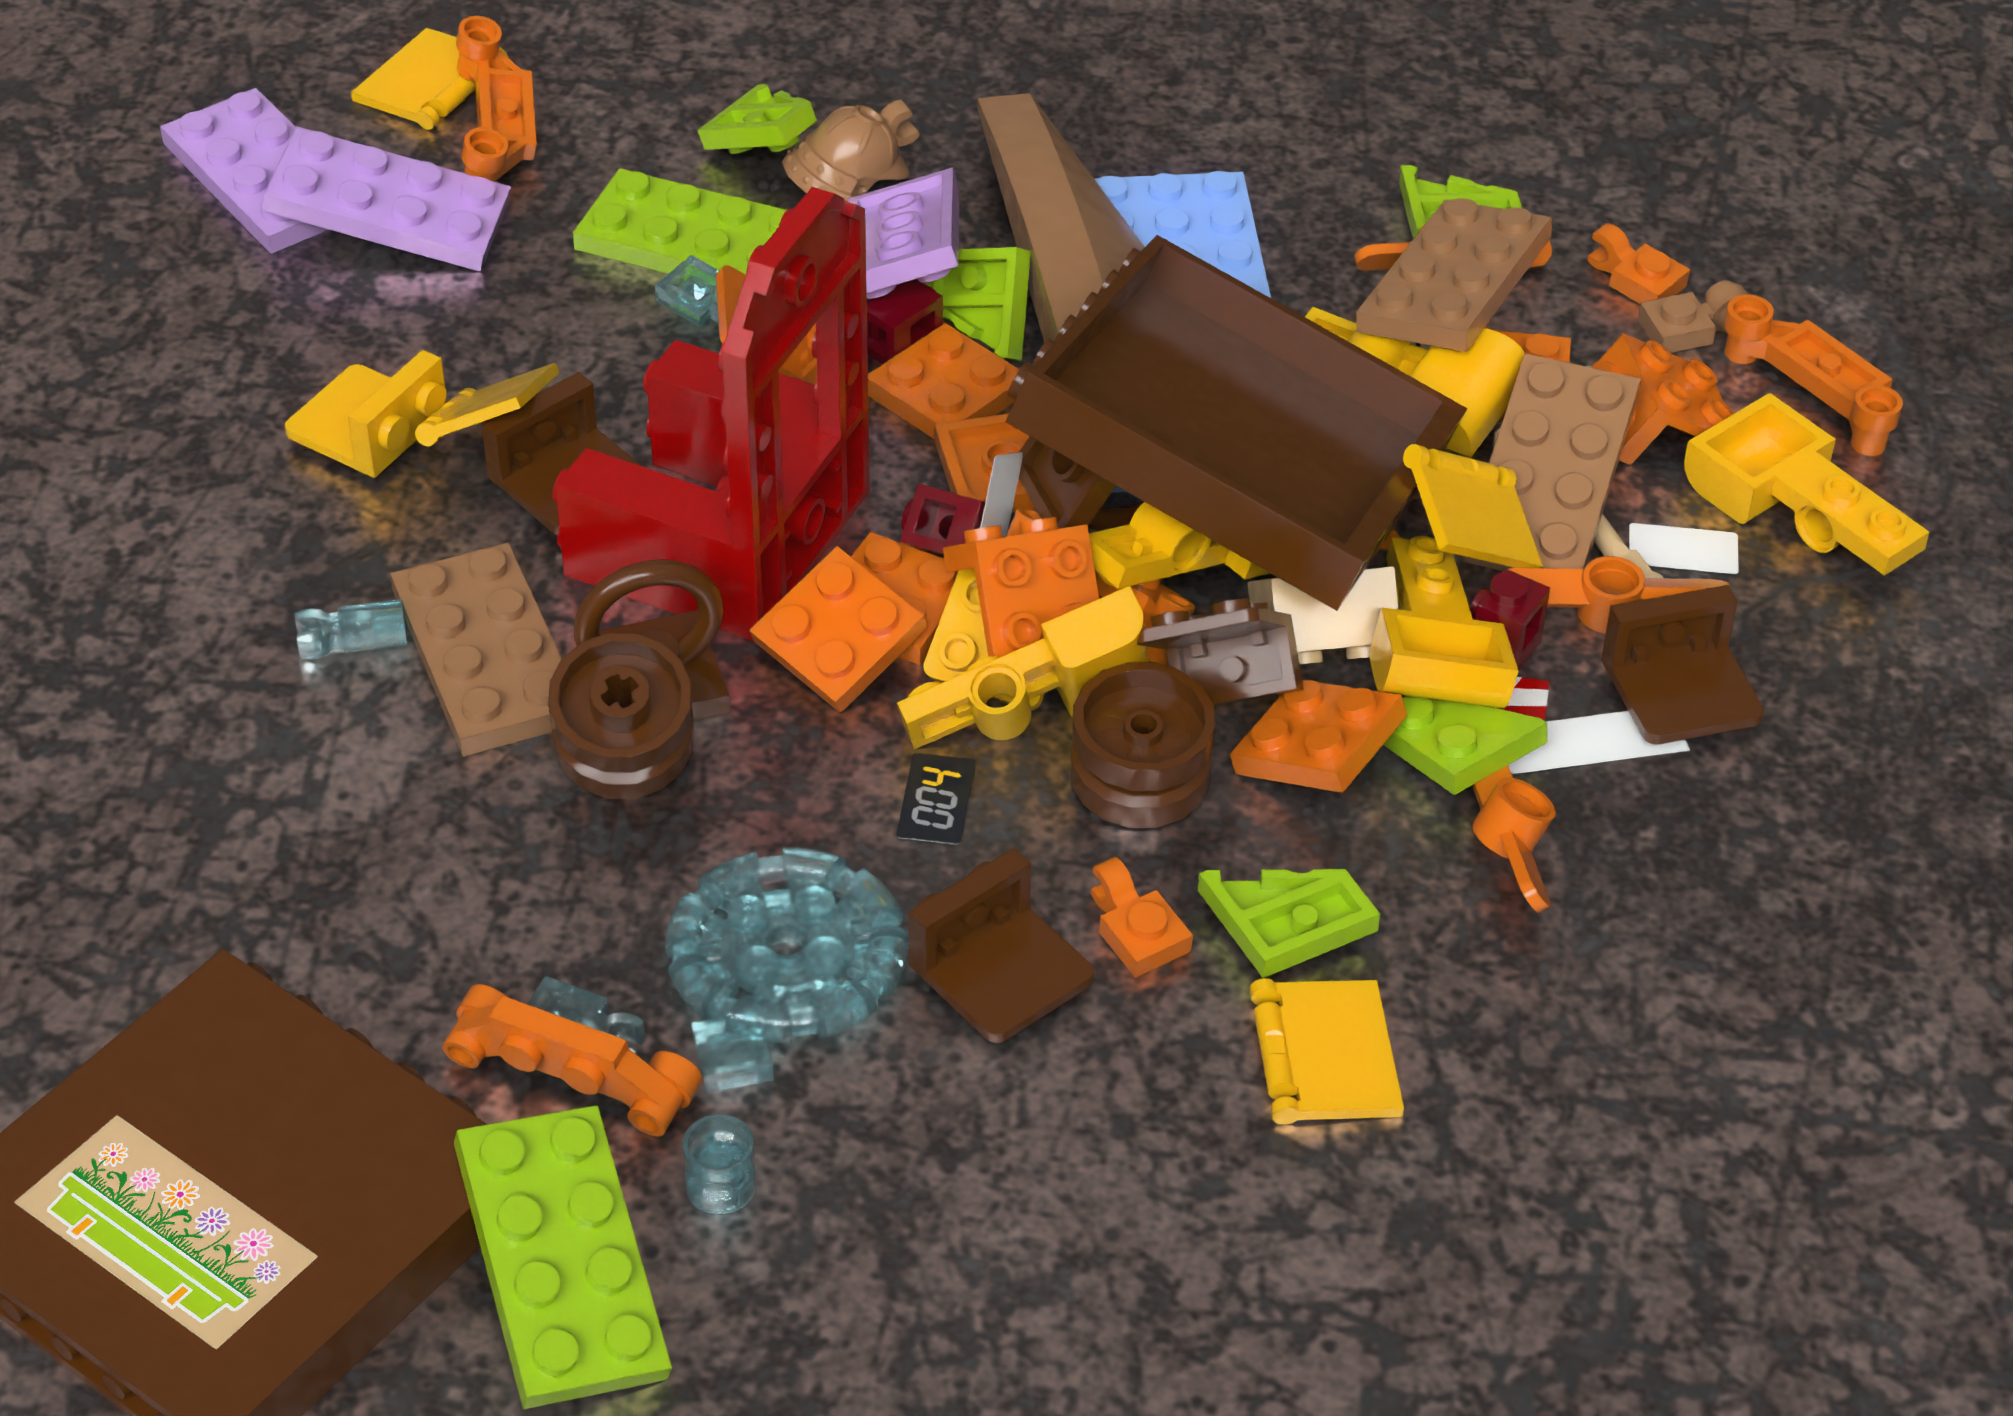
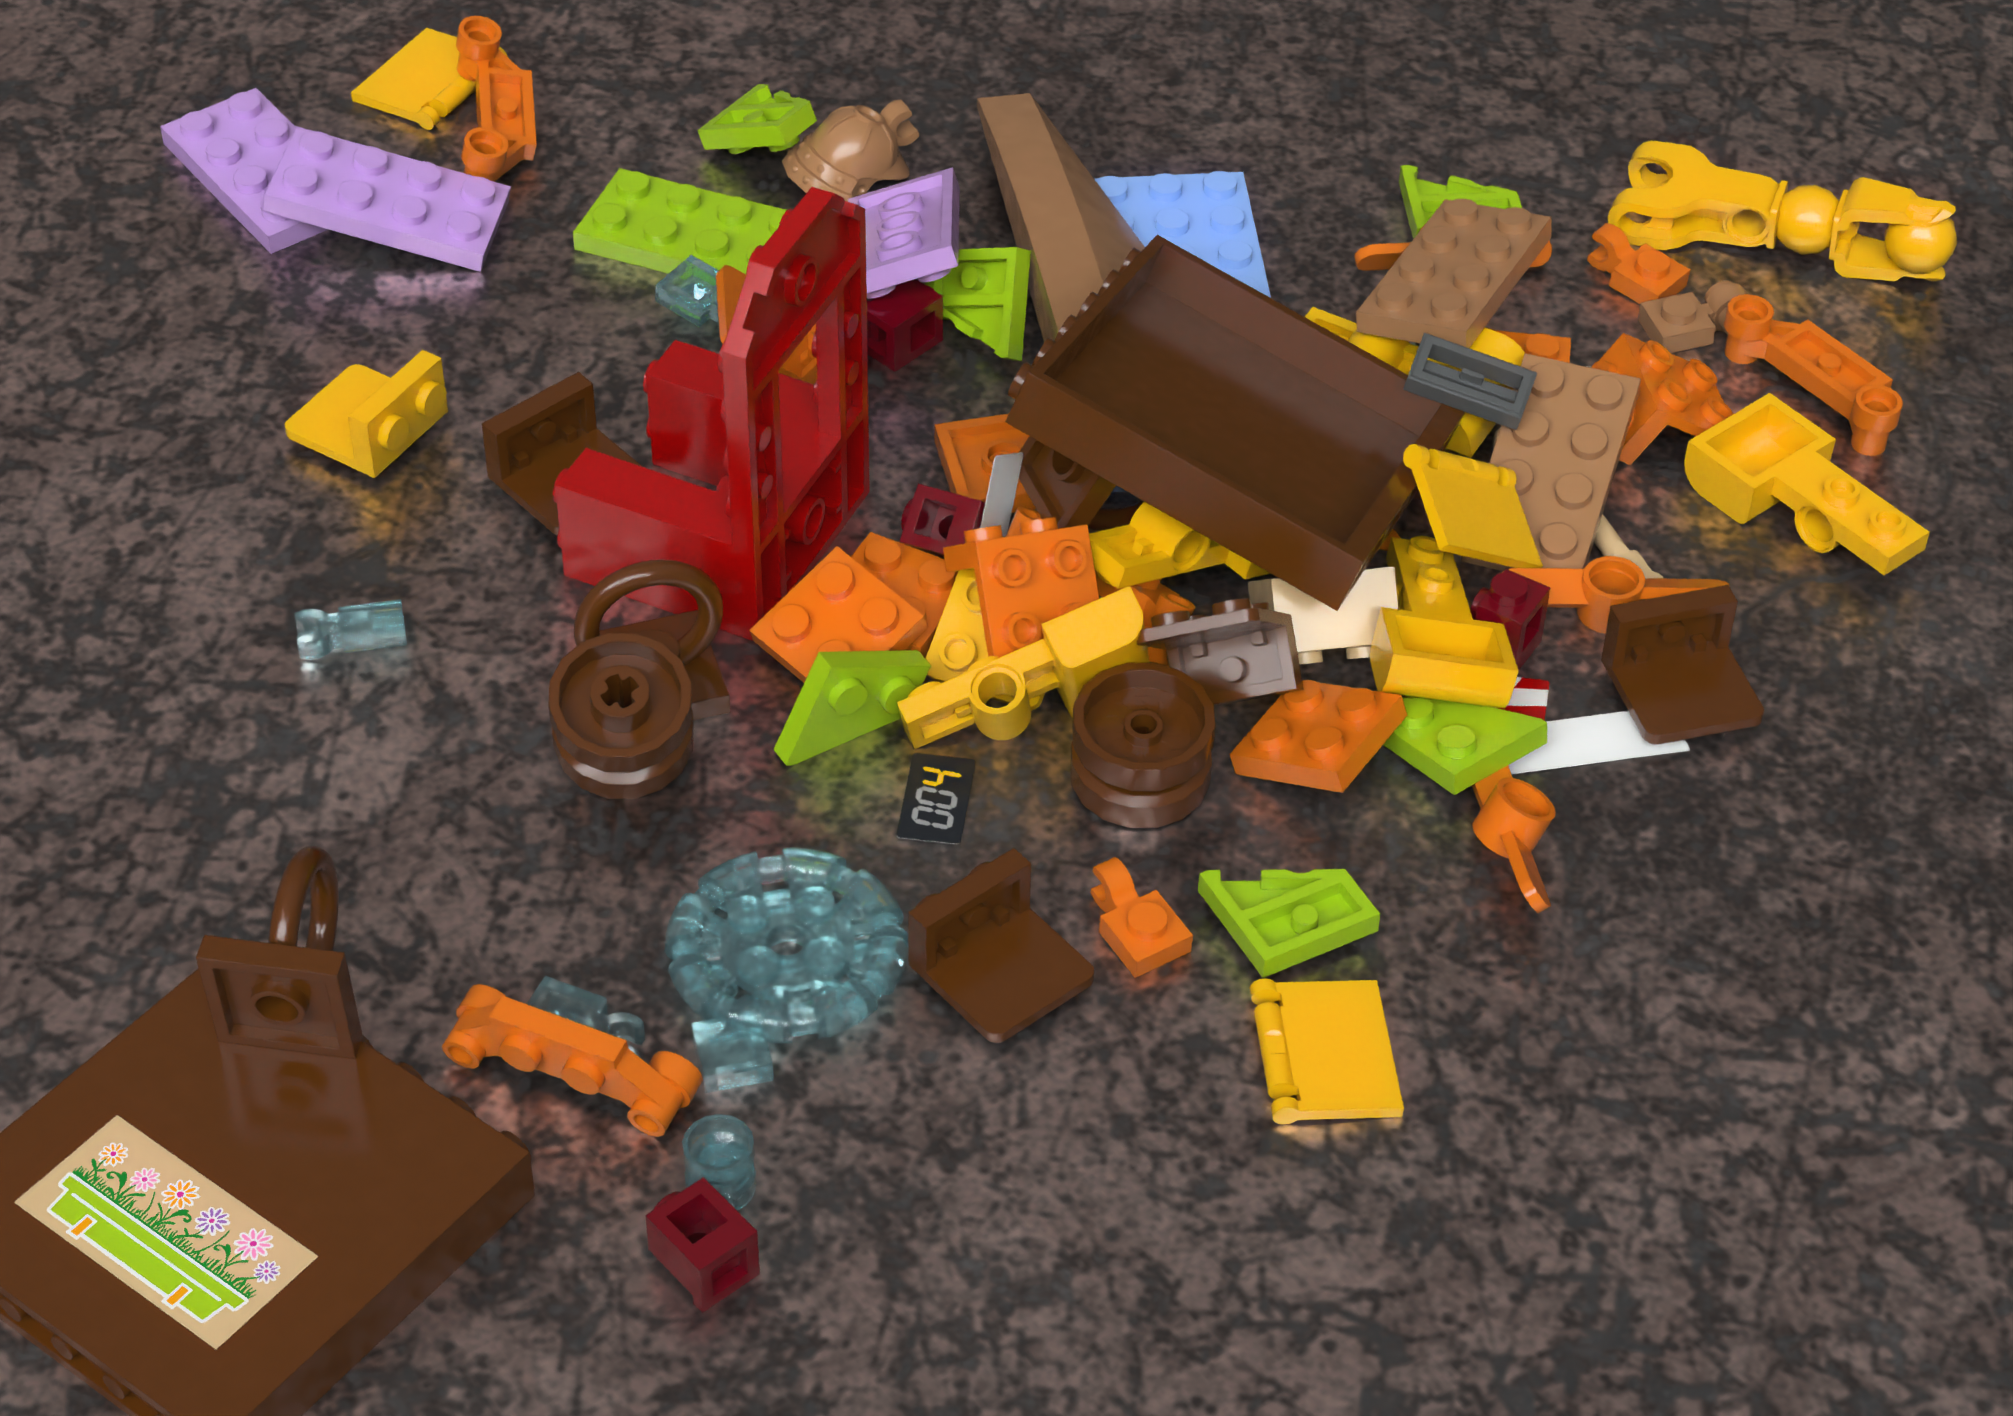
(285, 992): none -> reddish brown tile
(479, 405): yellow piece -> none
(481, 645): medium nougat plate -> none
(561, 1256): lime plate -> none
(703, 1243): none -> dark red brick
(848, 698): none -> lime wing
(943, 381): orange plate -> none
(1467, 388): none -> dark grey tile
(1685, 548): white sticker -> none
(1751, 210): none -> yellow piece

